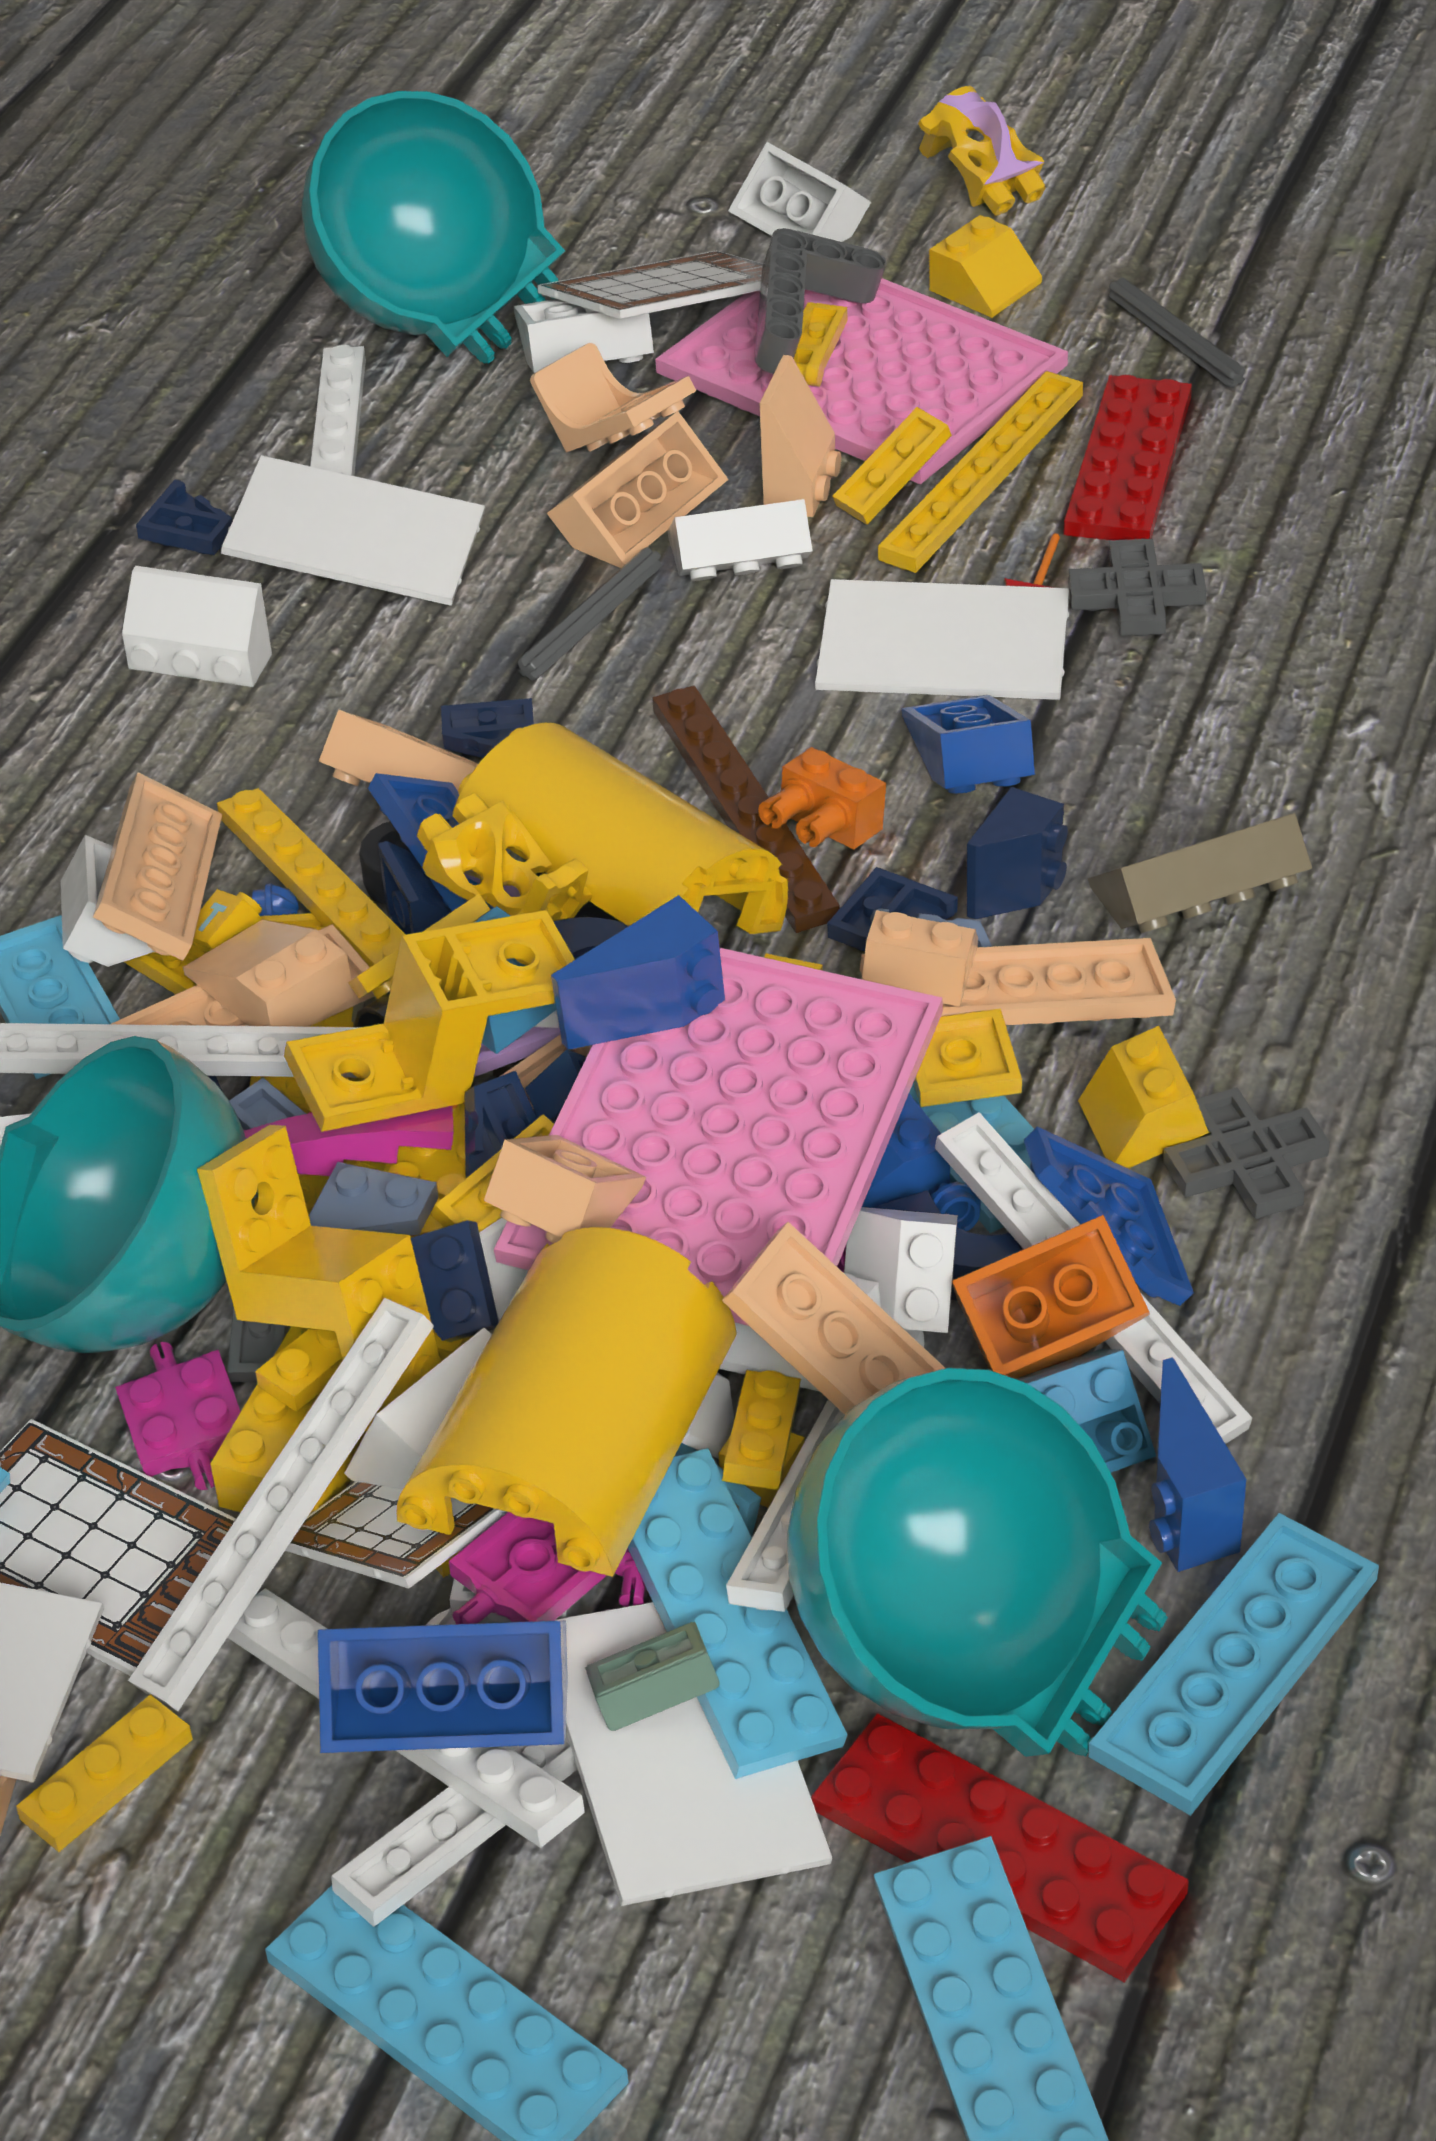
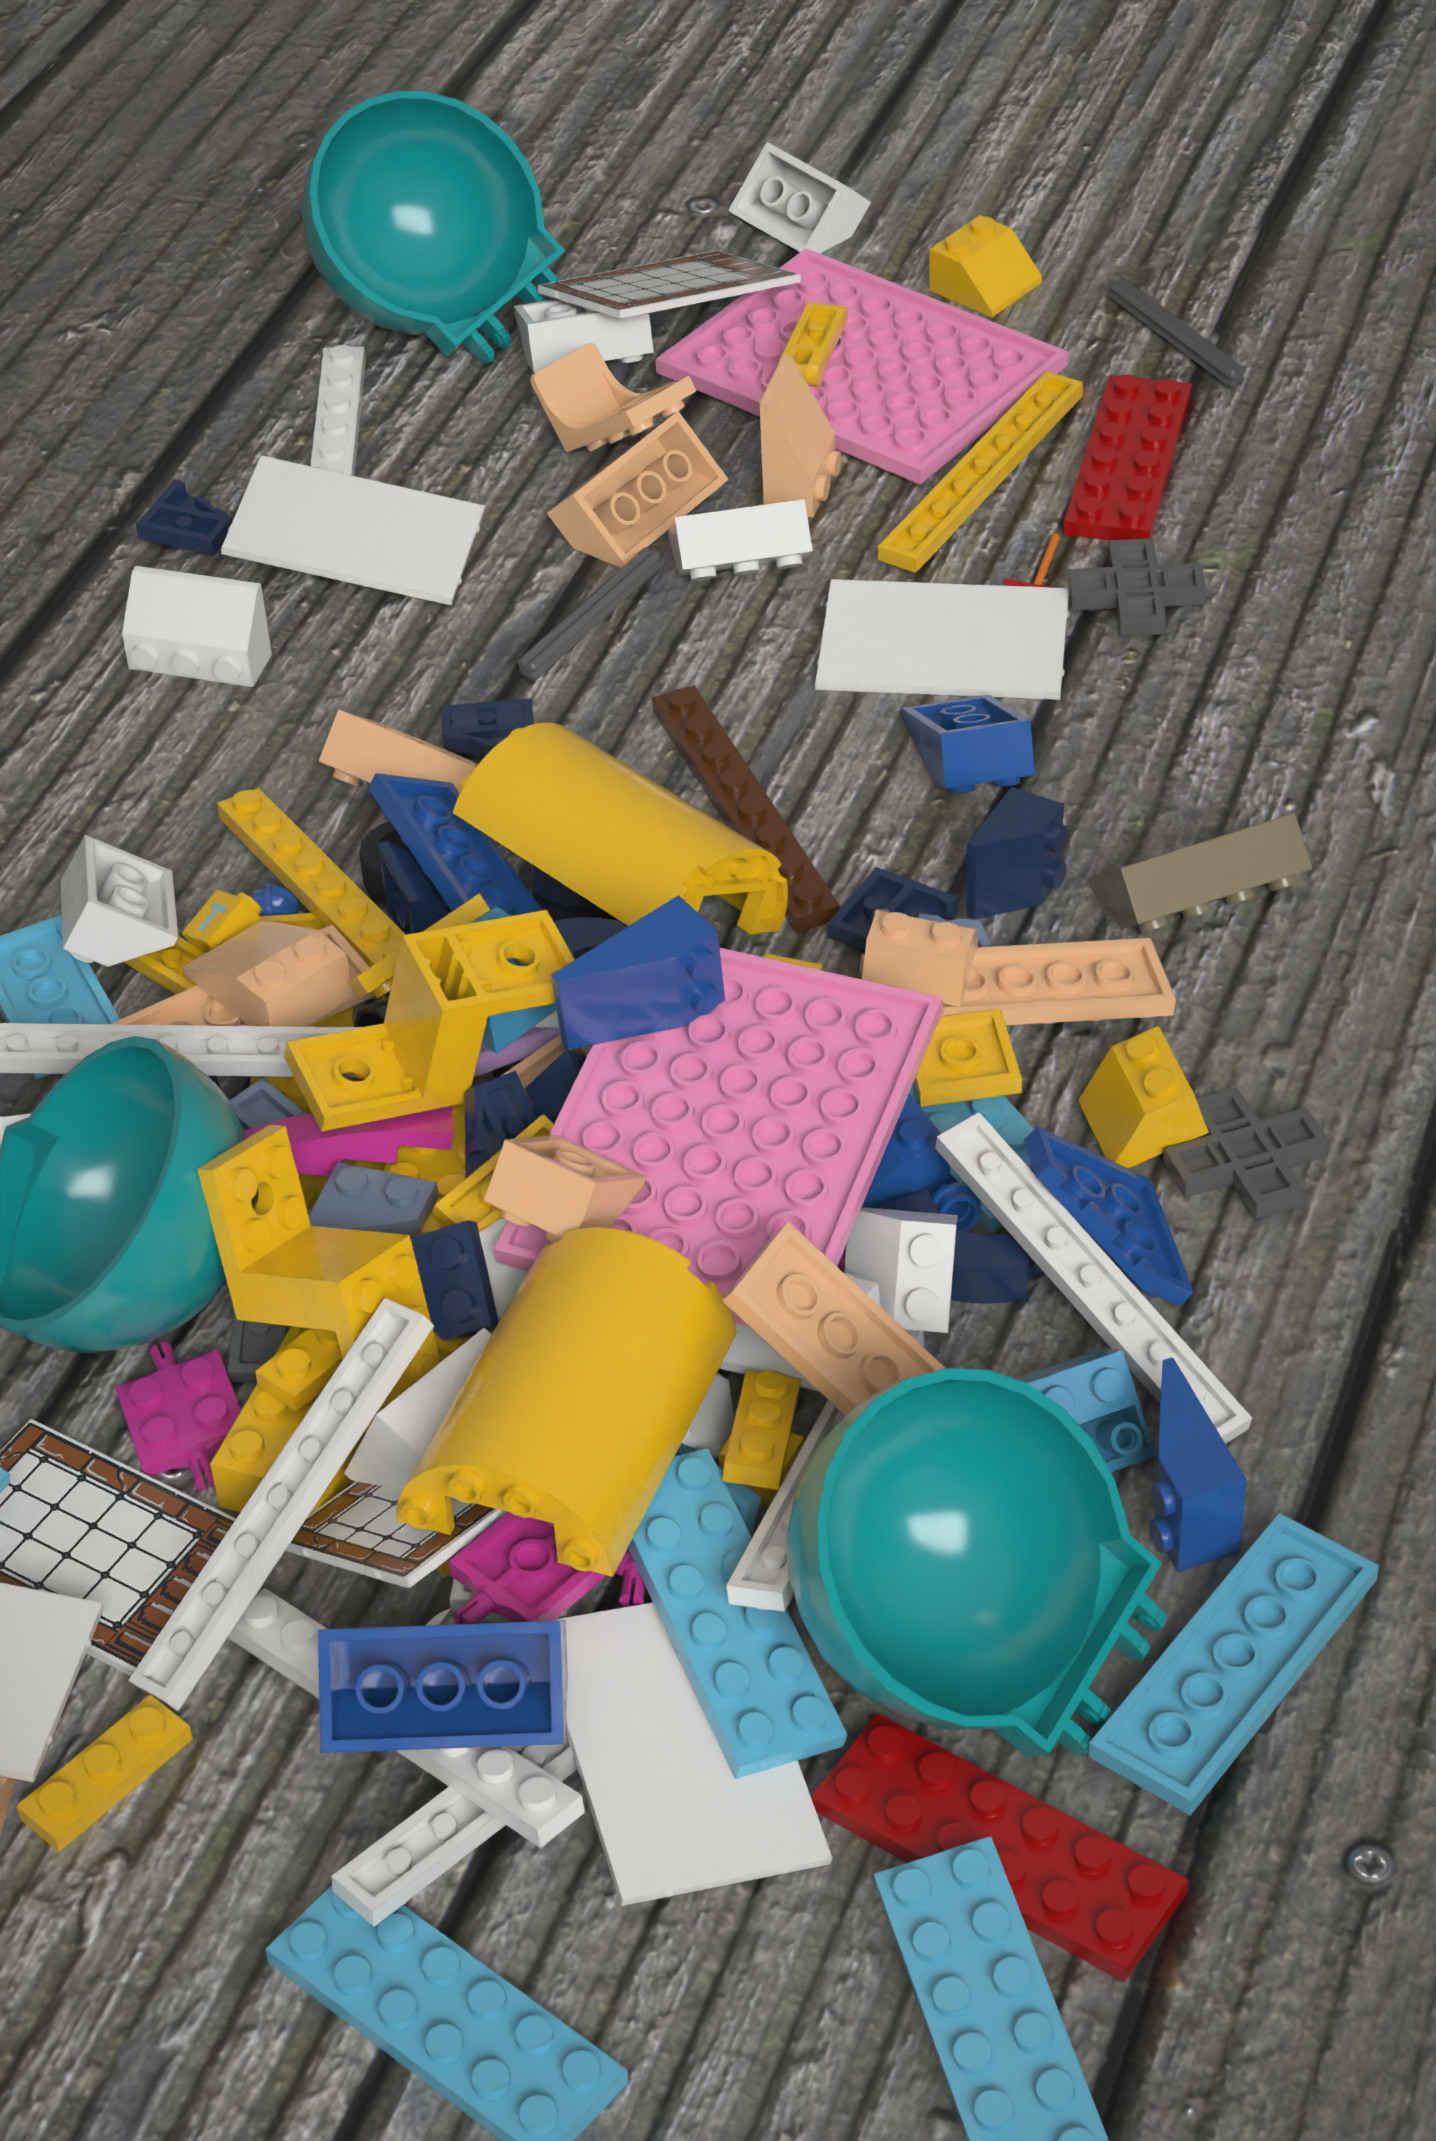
(158, 867): light nougat plate -> none
(479, 852): yellow hips -> none
(652, 1676): sand green slope -> none
(811, 263): dark grey beam -> none
(827, 800): orange brick -> none
(892, 465): yellow plate -> none
(989, 166): yellow hips -> none
(1051, 1300): orange slope -> none

